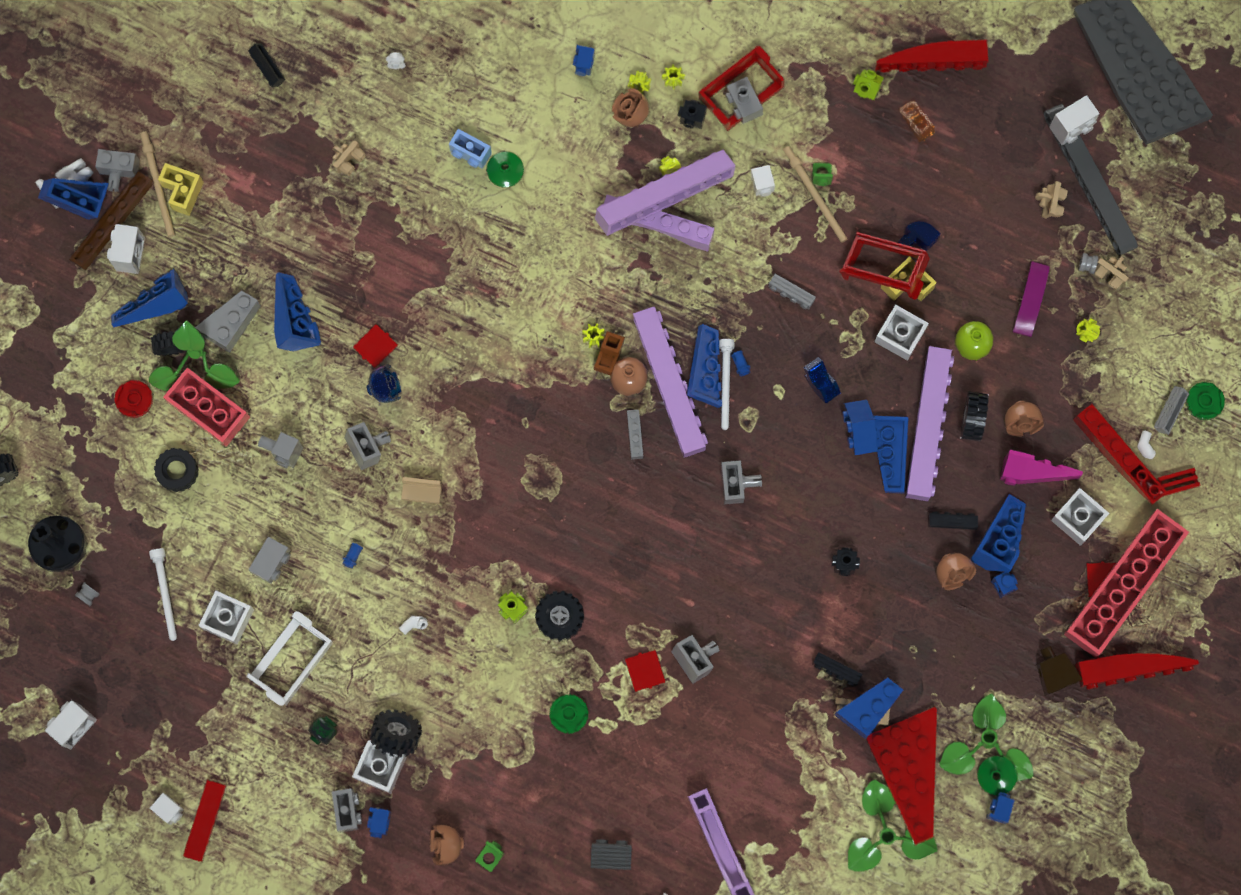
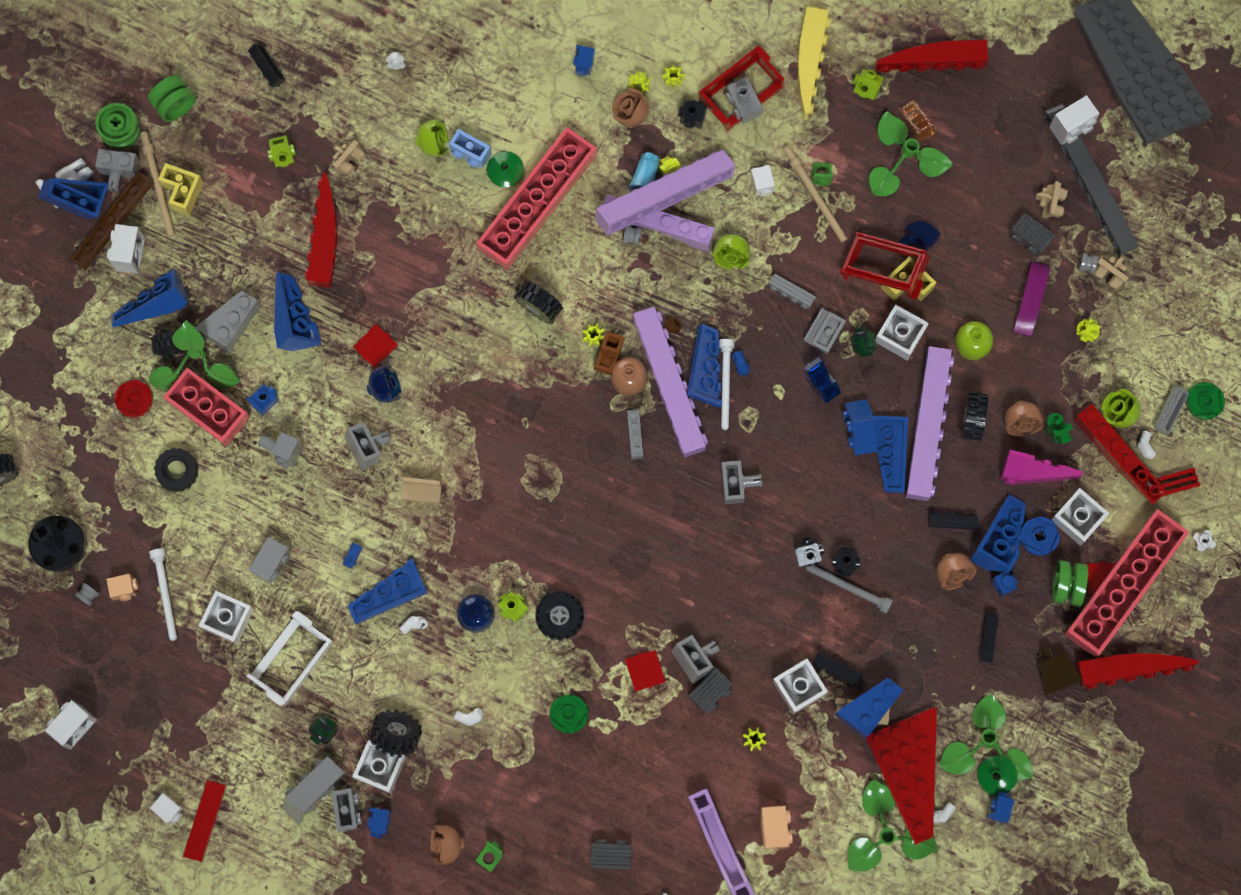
(118, 126): none -> bright green wheel
(122, 587): none -> light nougat brick
(171, 98): none -> bright green wheel
(263, 406): none -> blue brick
(281, 151): none -> lime brick
(312, 789): none -> light grey wedge
(323, 239): none -> red slope
(392, 592): none -> blue wing
(432, 138): none -> lime cylinder
(469, 719): none -> white arm
(475, 613): none -> clear blue cylinder
(537, 198): none -> coral brick
(538, 302): none -> black wheel
(632, 235): none -> light grey wheel
(645, 171): none -> medium azure plant
(673, 325): none -> reddish brown plate
(710, 691): none -> dark grey brick
(731, 252): none -> lime cylinder
(749, 741): none -> neon yellow gear
(775, 828): none -> light nougat brick
(800, 686): none -> white brick
(808, 551): none -> brick
(810, 55): none -> light yellow slope
(824, 331): none -> light grey plate
(863, 342): none -> dark green head
(882, 603): none -> light grey piece
(892, 131): none -> bright green plant
(942, 816): none -> white arm
(988, 637): none -> black piece
(1031, 235): none -> dark grey brick
(1049, 531): none -> blue plate
(1059, 429): none -> green hips
(1069, 583): none -> bright green wheel
(1121, 408): none -> lime cylinder
(1201, 546): none -> white plate

